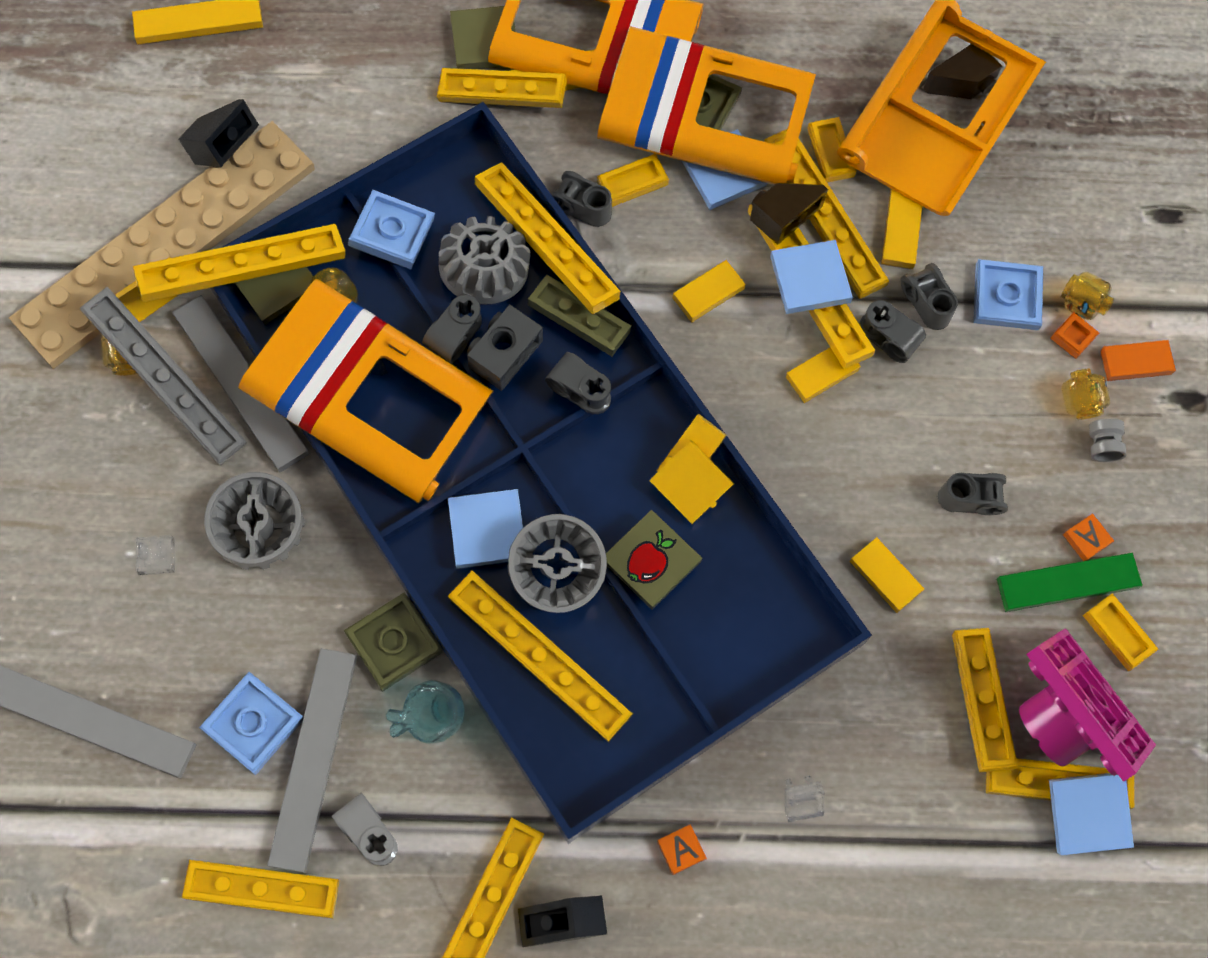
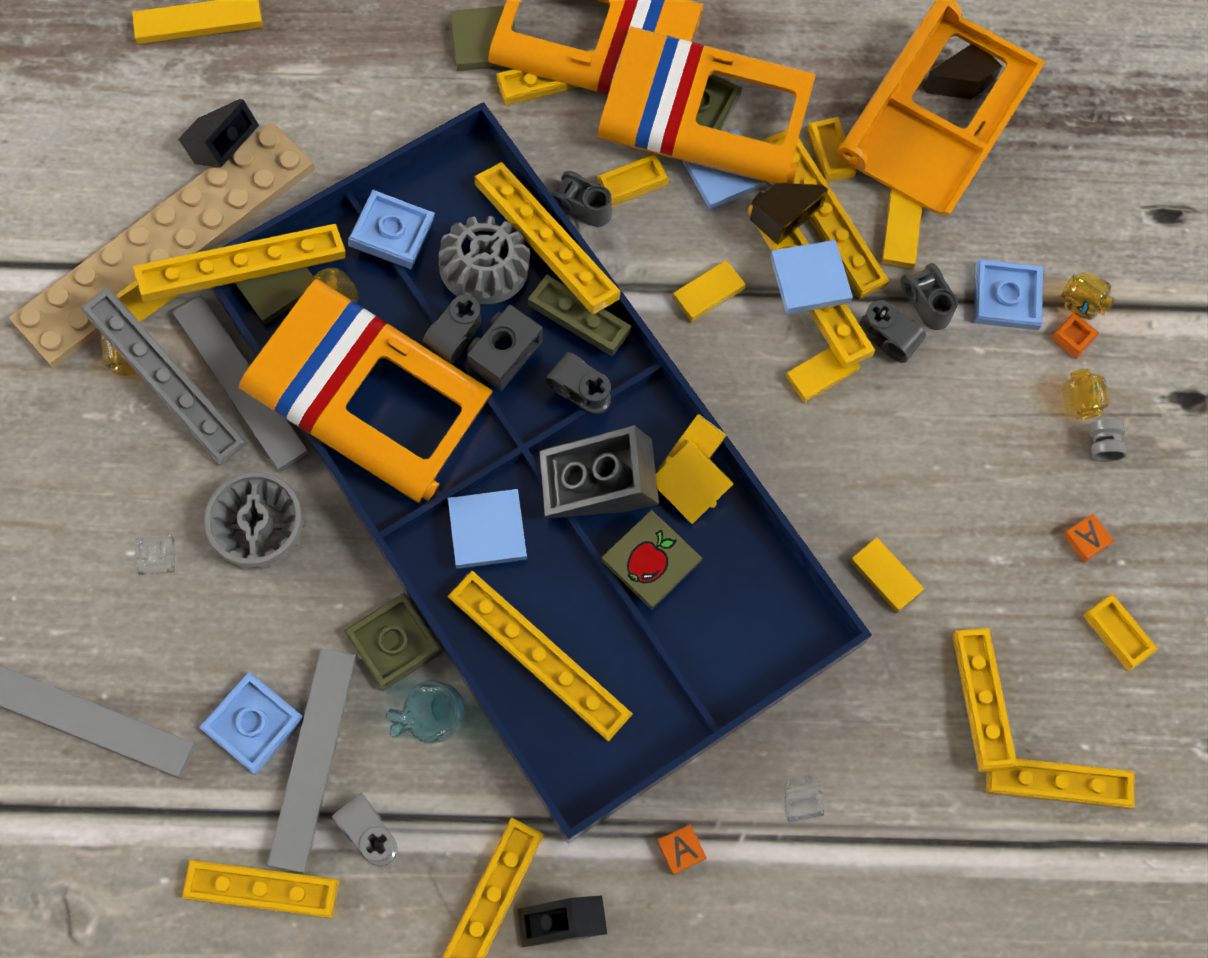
(502, 87): yellow tile -> none
(590, 565): light grey gear -> none
(599, 475): none -> dark grey slope
(980, 492): dark grey piece -> none
(1069, 582): green tile -> none
(1081, 711): dark pink piece -> none
(1091, 814): light blue tile -> none
(1138, 360): orange tile -> none

